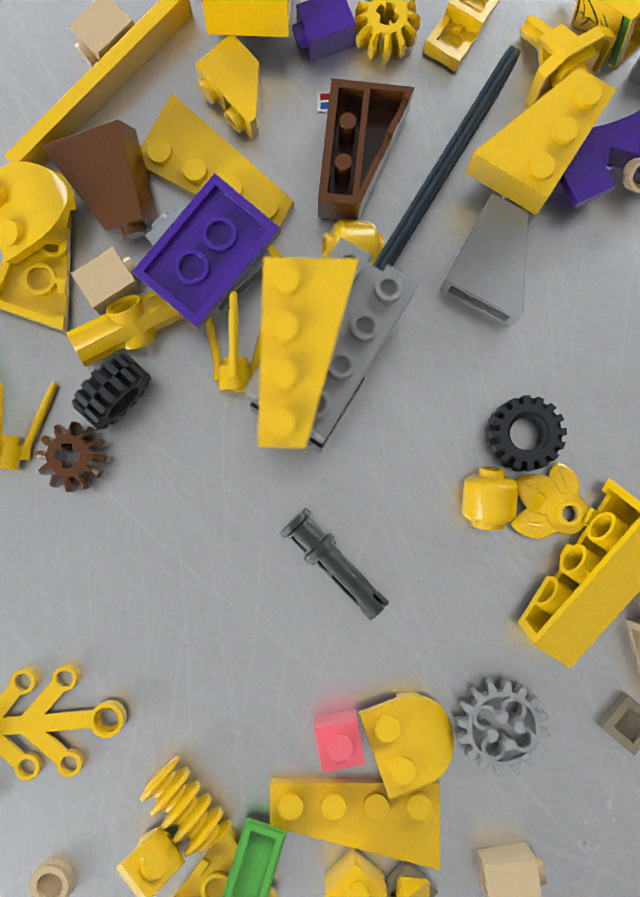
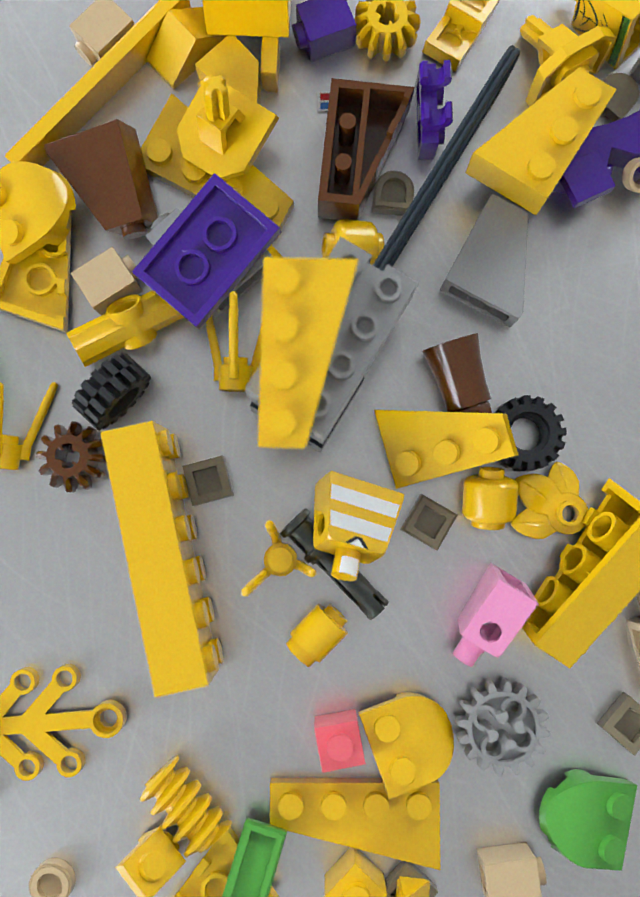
(162, 557): none -> yellow brick
(181, 44): none -> yellow slope
(208, 480): none -> dark tan tile
(223, 129): none -> yellow piece
(270, 64): none -> yellow tile
(278, 560): none -> yellow plant
(317, 634): none -> yellow brick
(353, 521): none -> yellow torso
(392, 193): none -> dark tan tile
(429, 522): none -> dark tan tile
(430, 119): none -> dark purple plate
(442, 443): none -> yellow wing
(460, 374): none -> reddish brown plant
(497, 600): none -> bright pink torso
(589, 819): none -> bright green slope
(623, 98): none -> dark tan tile

